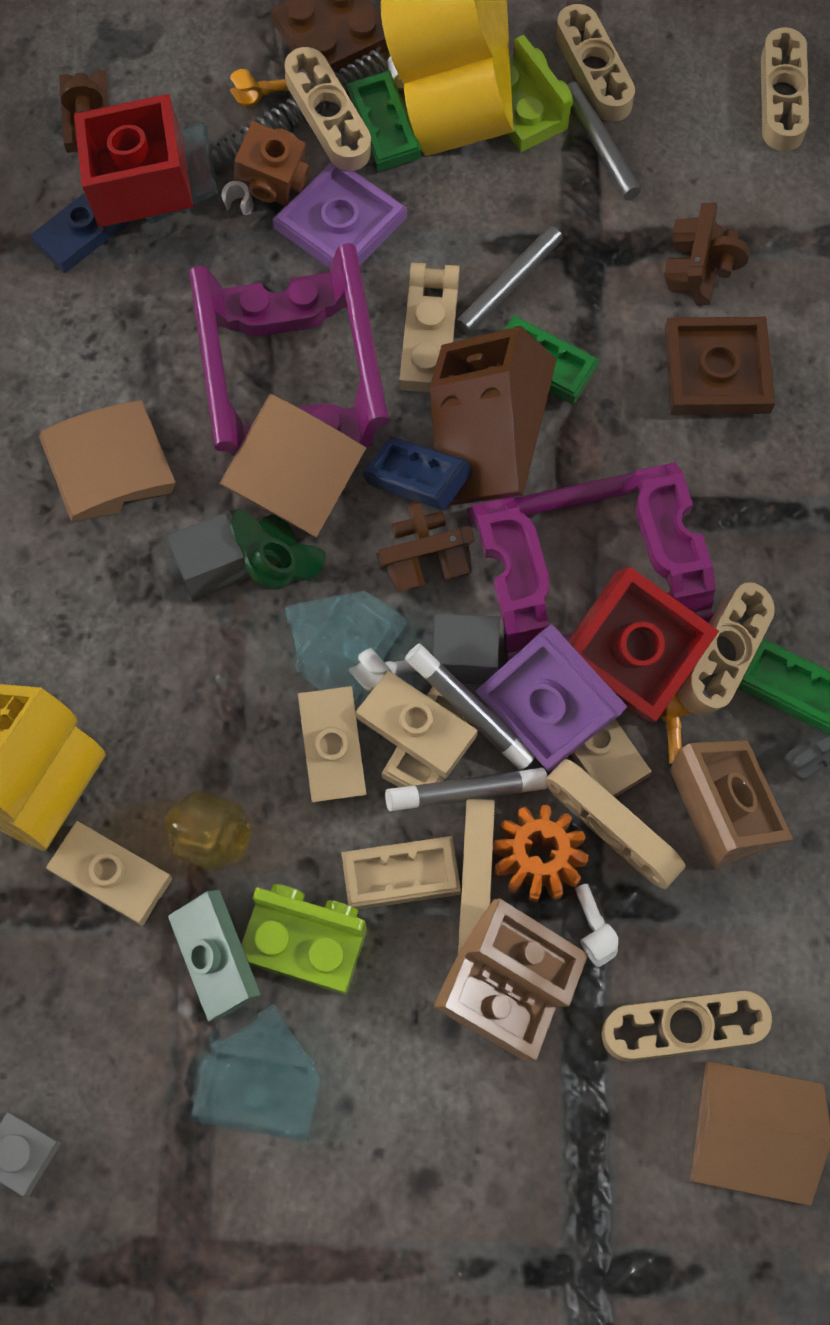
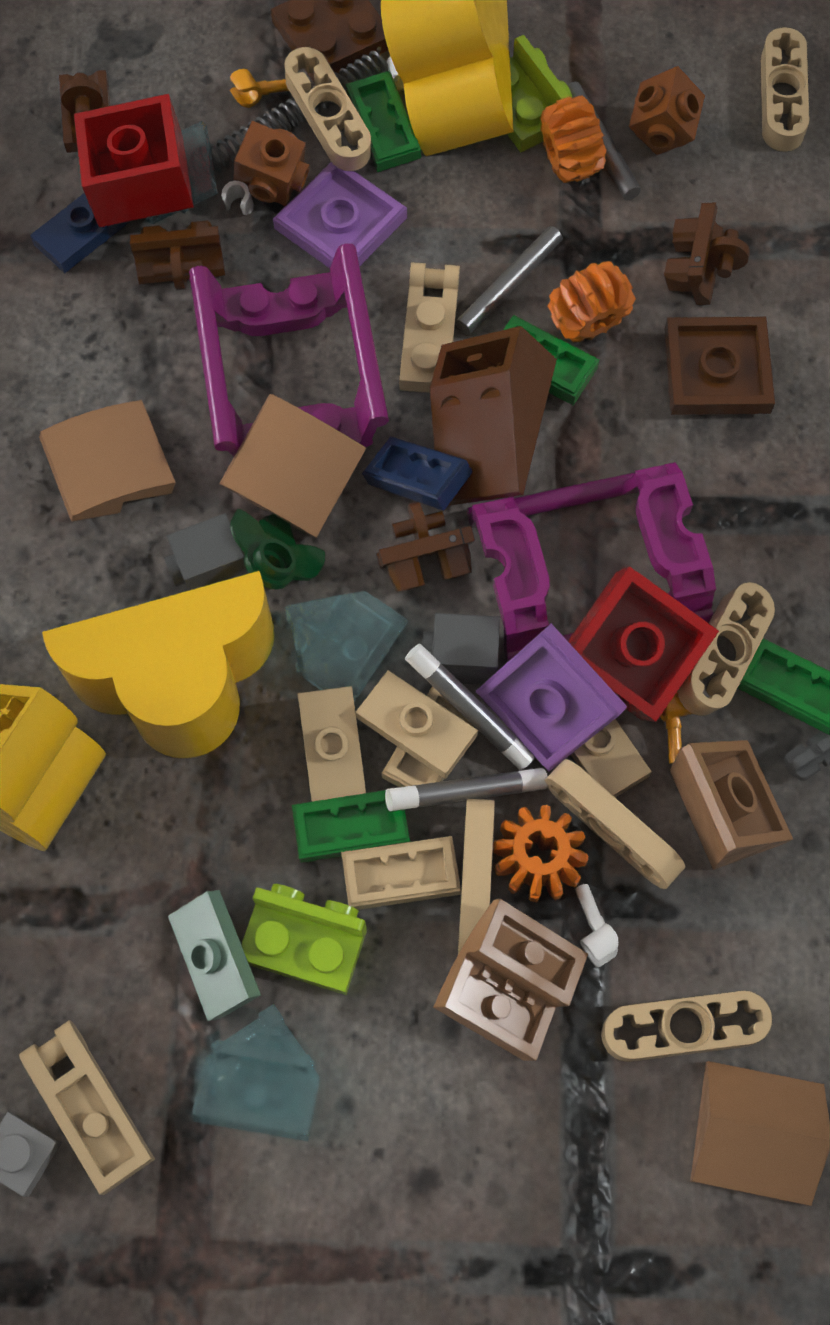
(87, 1109): none -> tan plate
(109, 873): tan plate -> none
(171, 254): none -> reddish brown hips
(171, 662): none -> yellow brick
(208, 831): clear yellow head -> none
(346, 824): none -> green plate
(373, 668): white hand -> none
(573, 139): none -> orange gear
(591, 301): none -> orange gear
(597, 44): tan beam -> none
(667, 111): none -> dark orange brick

